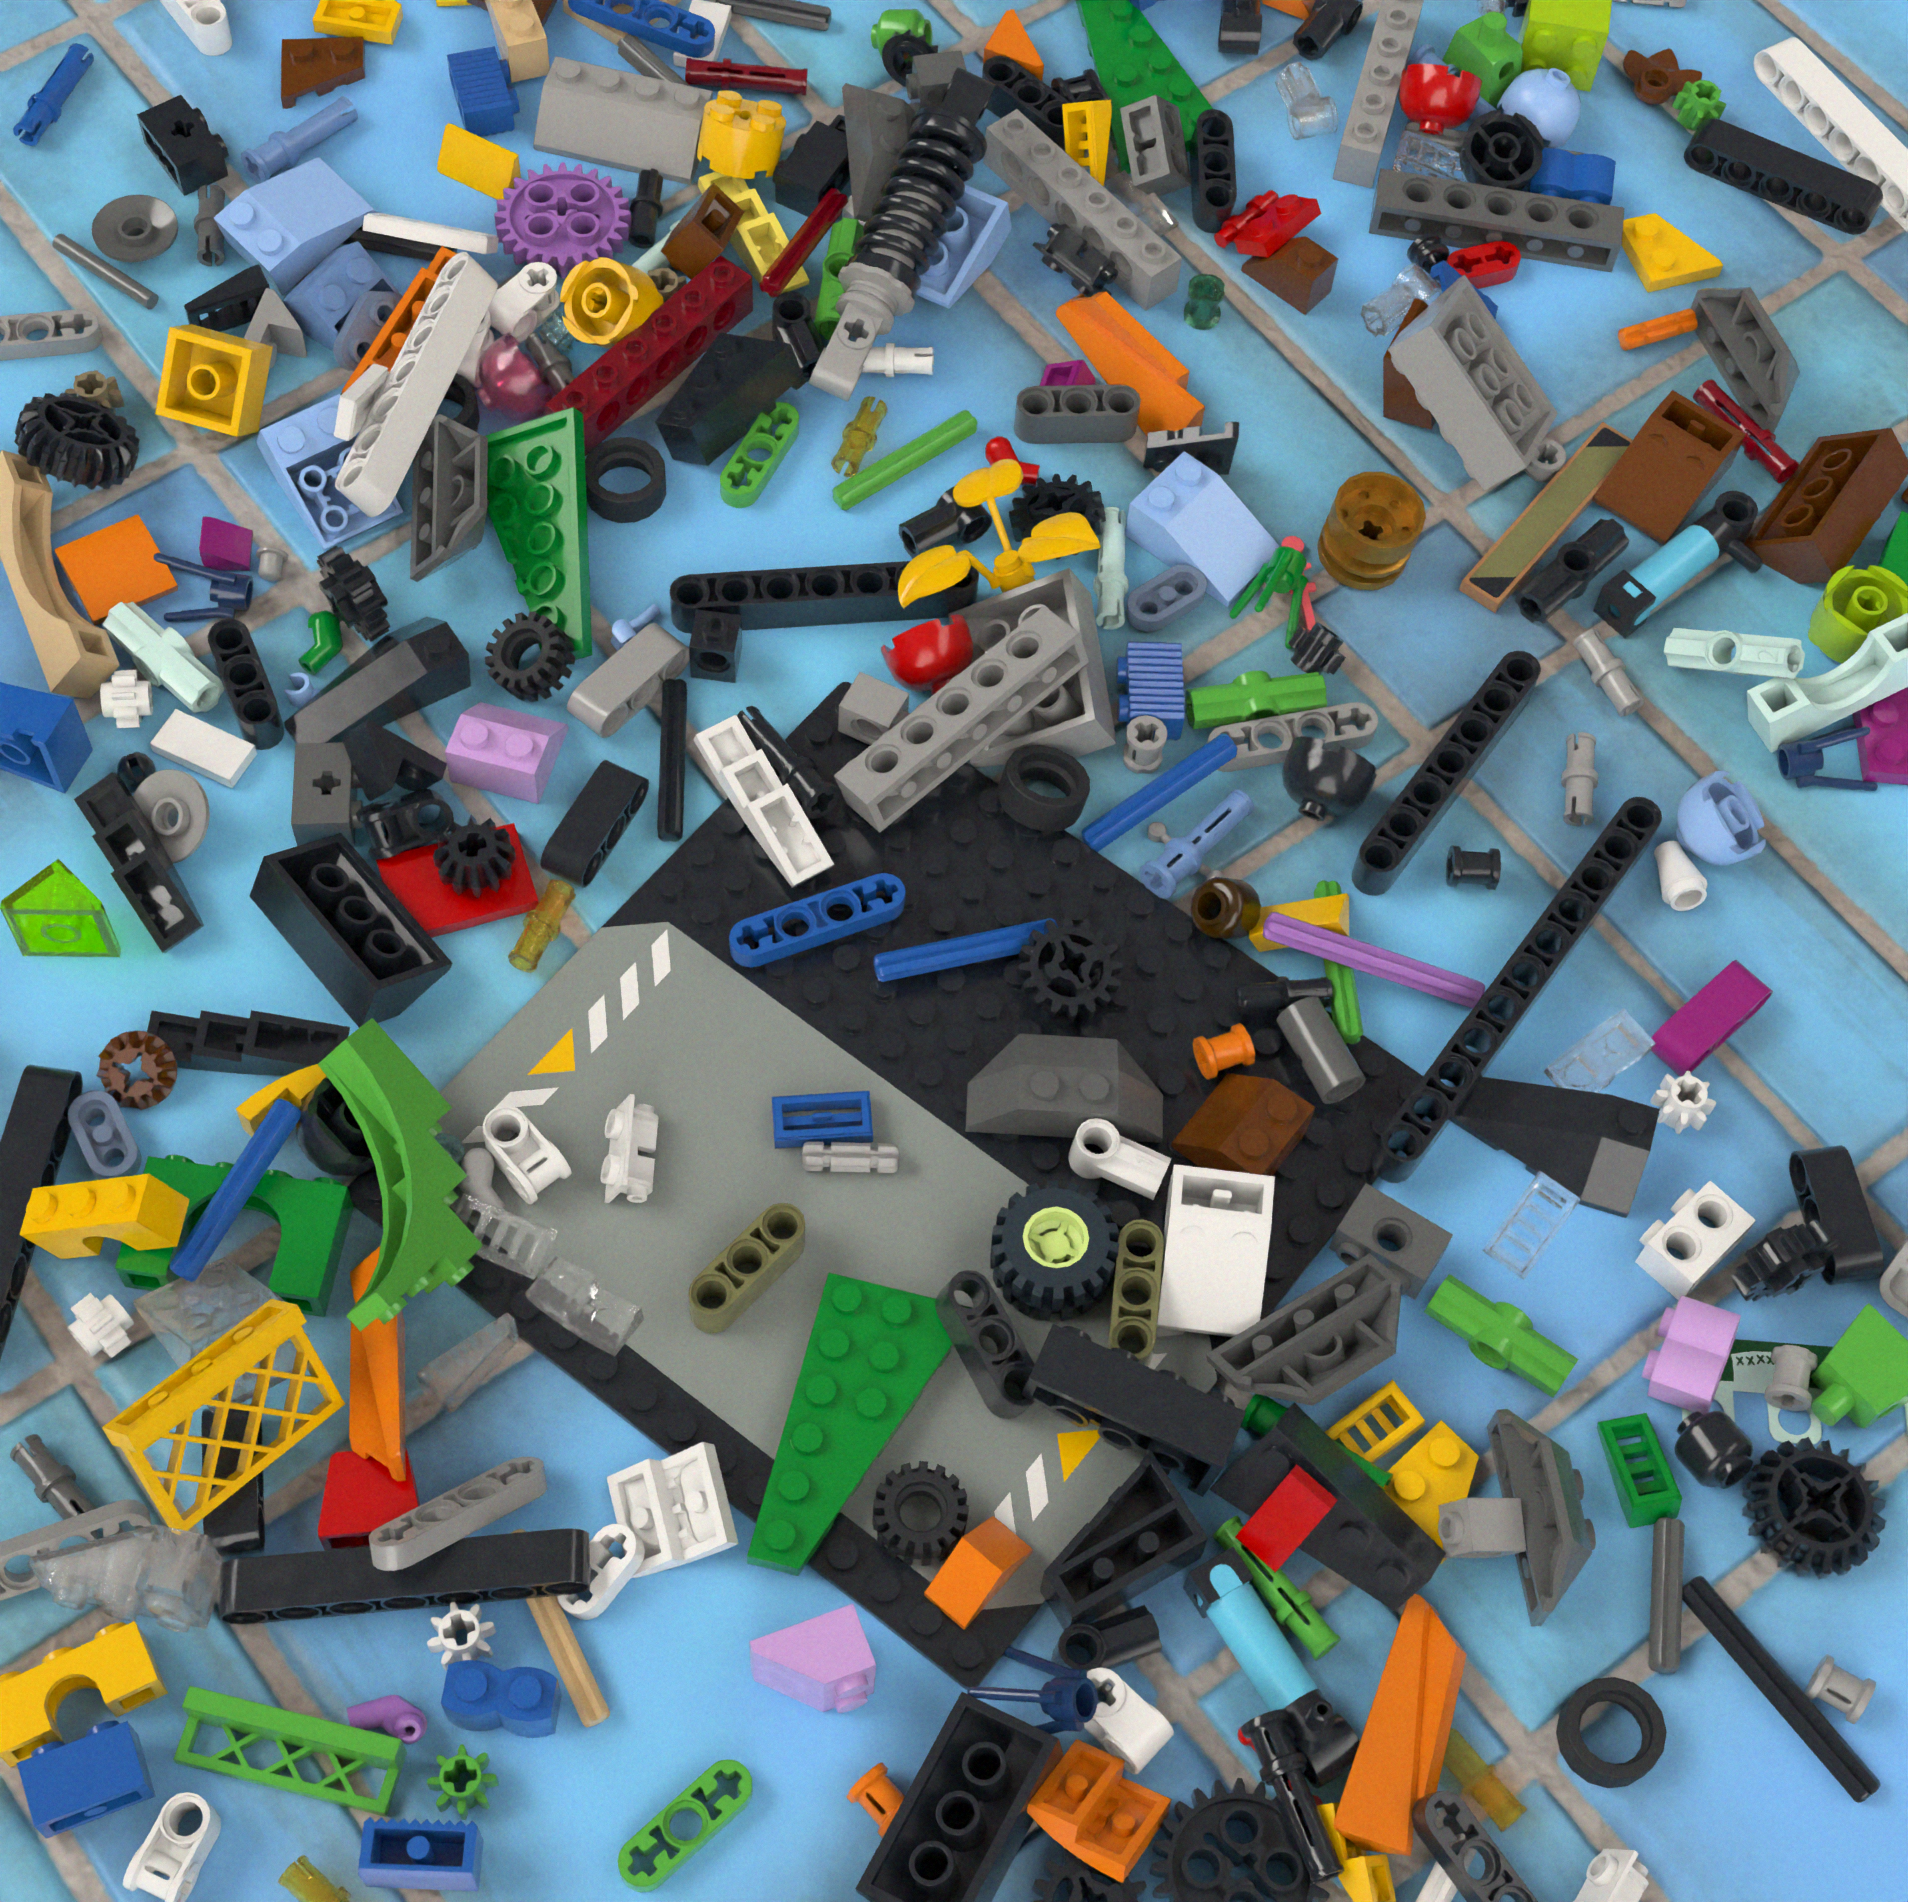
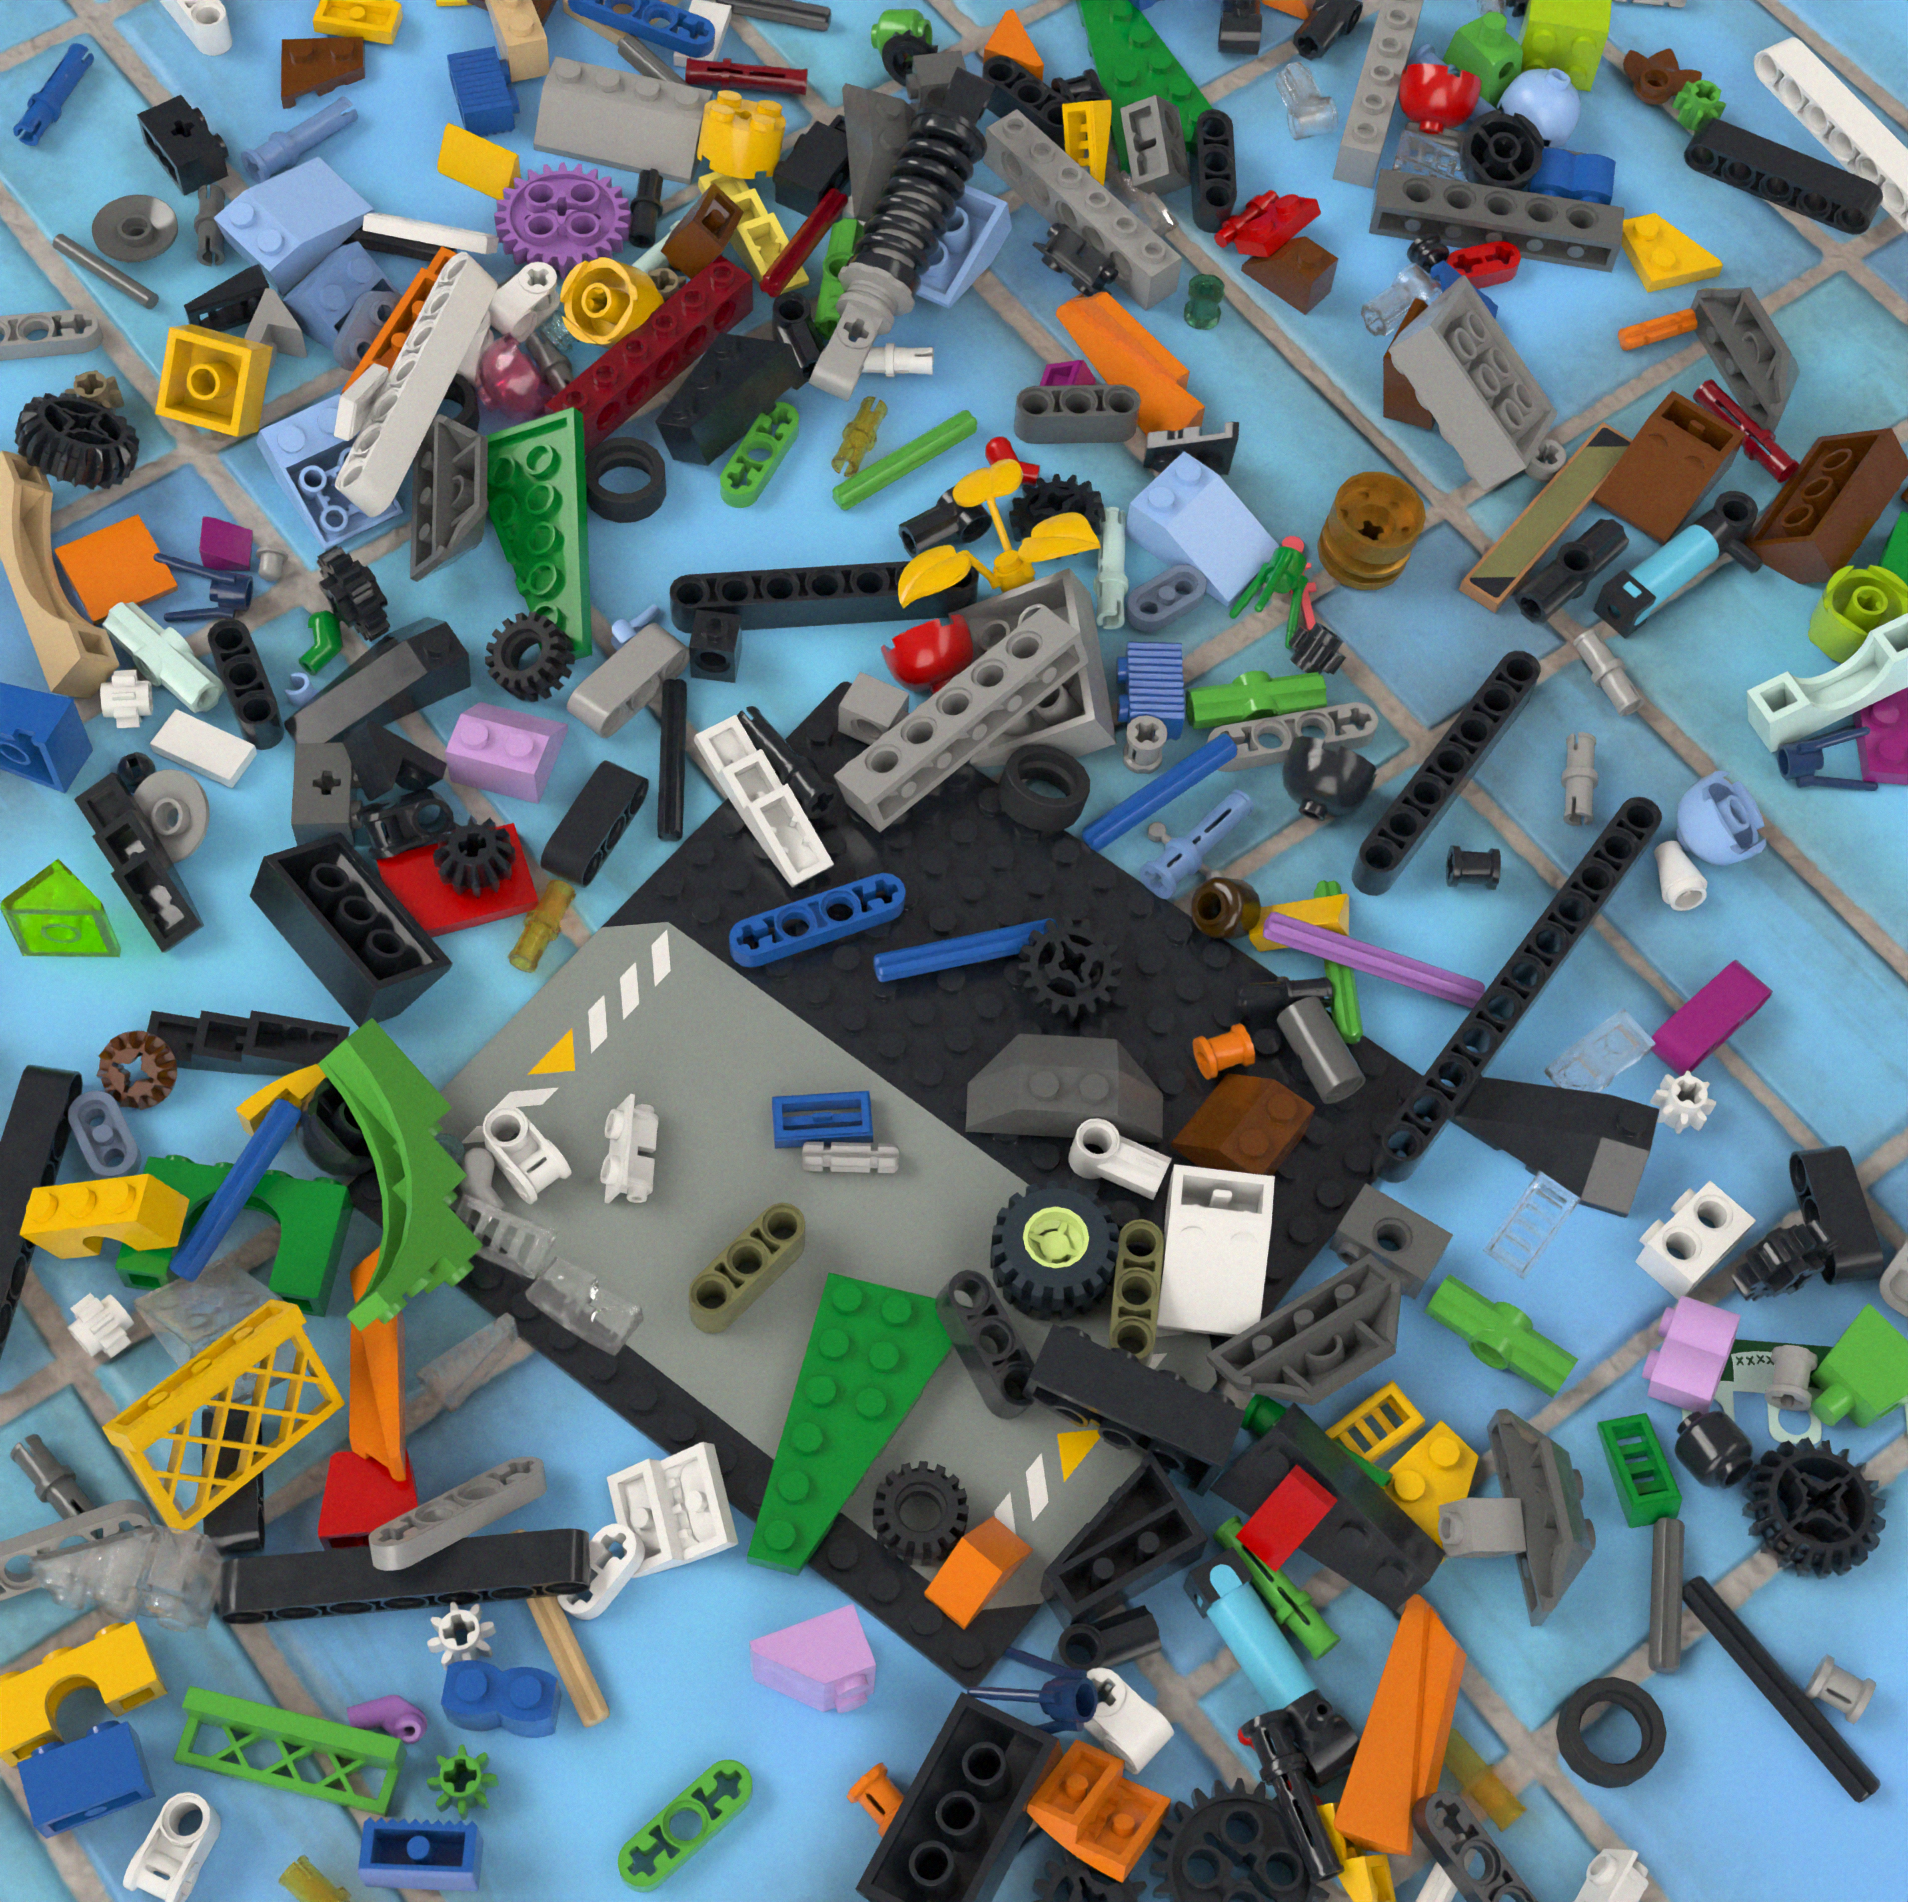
(1753, 656): light aqua piece -> none

